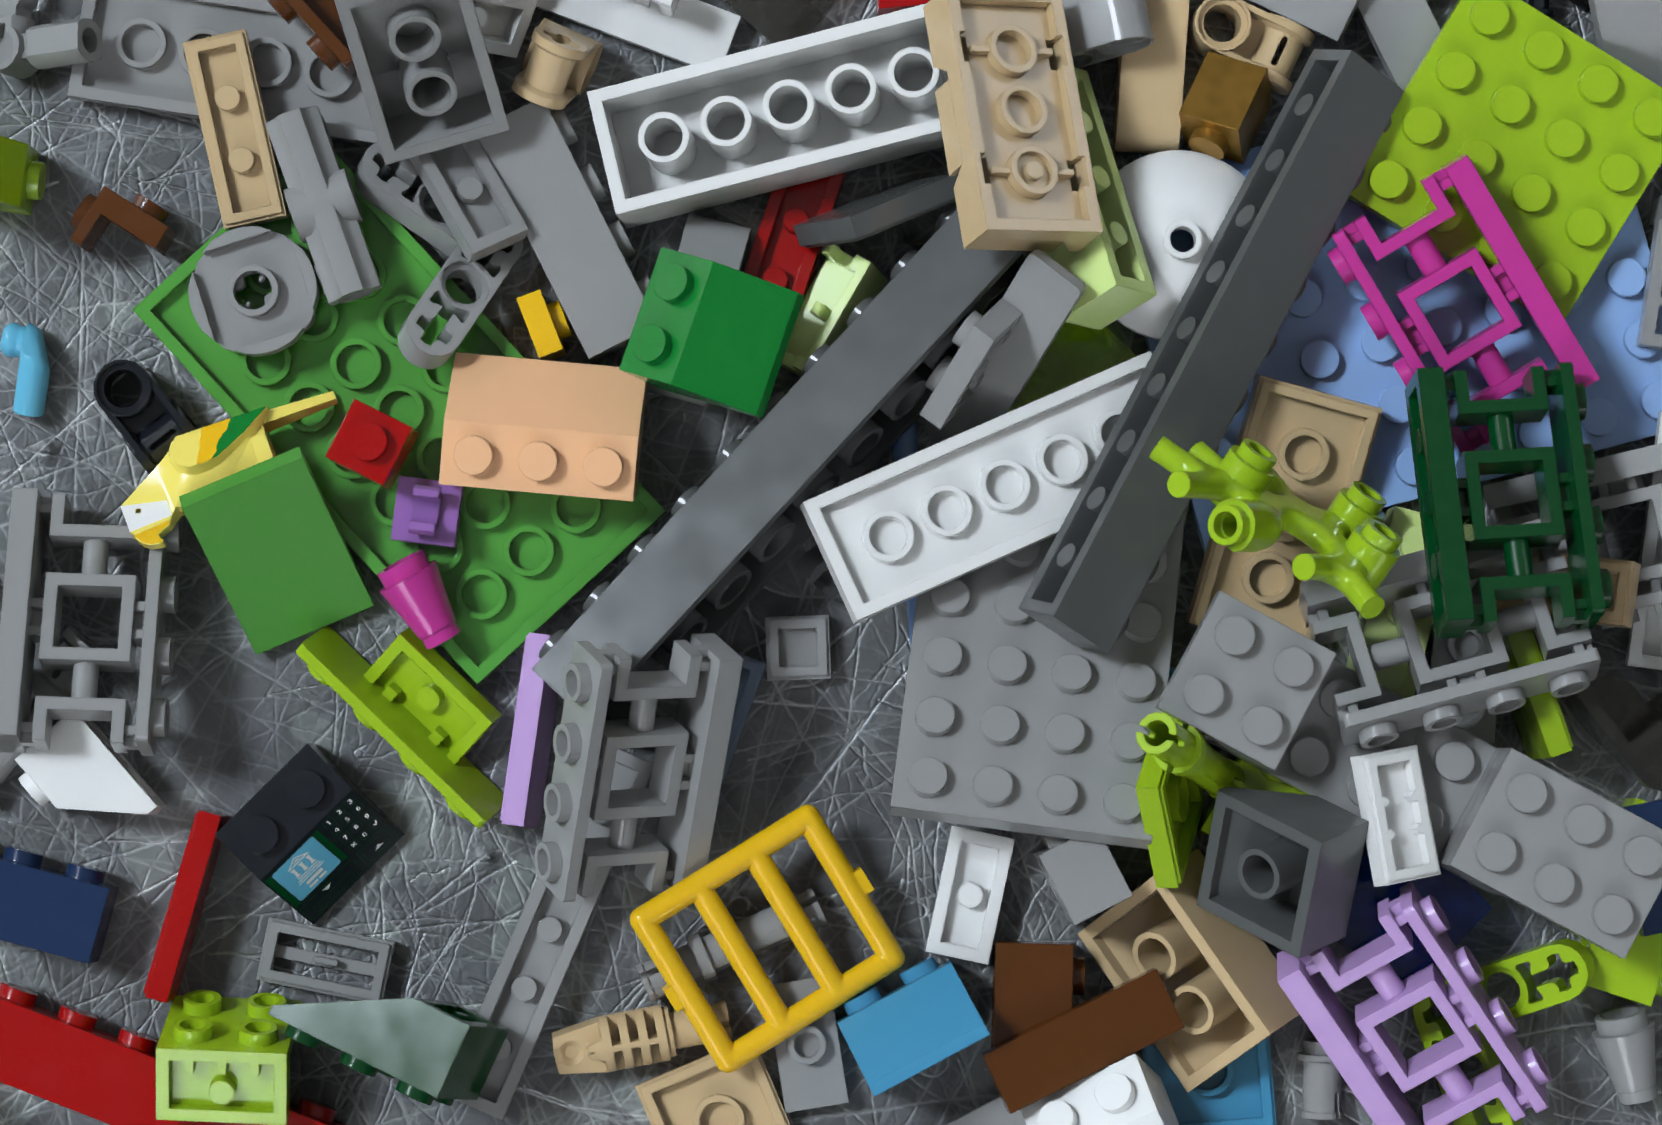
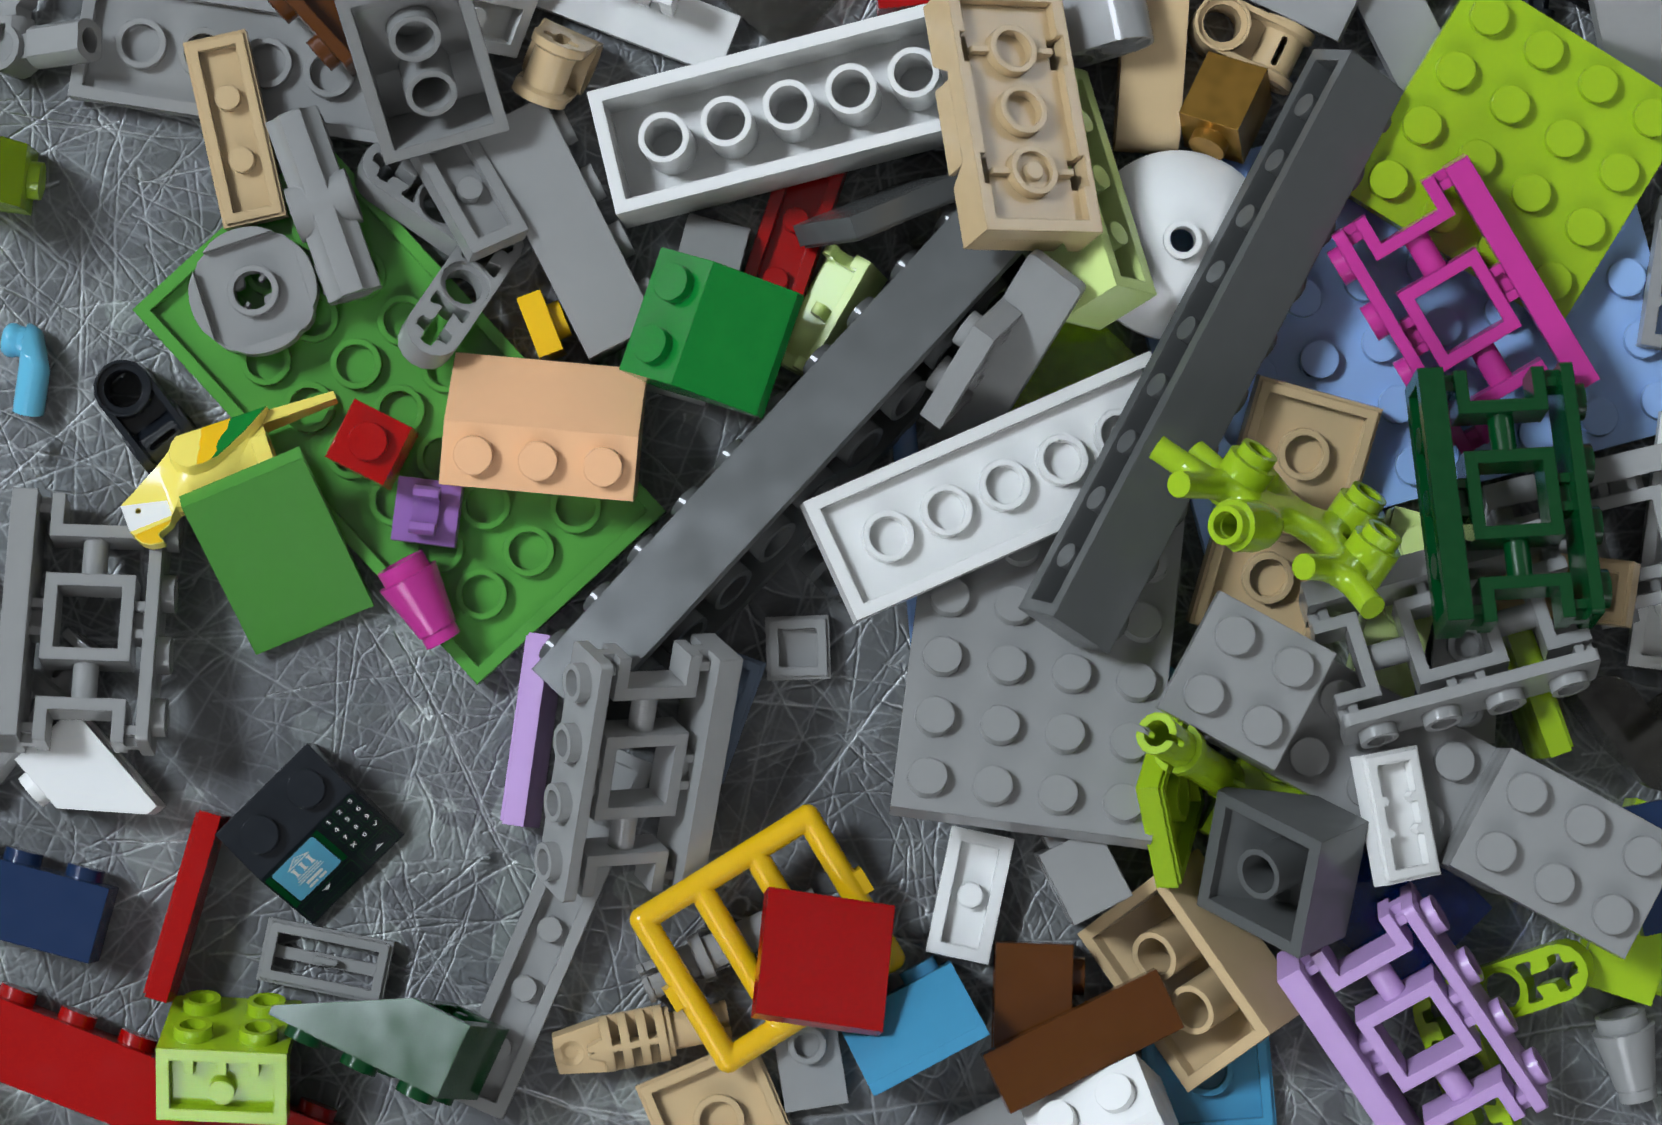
(139, 218): reddish brown bracket -> none
(418, 709): lime bracket -> none
(823, 961): none -> red tile
(1320, 1083): light grey pin -> none

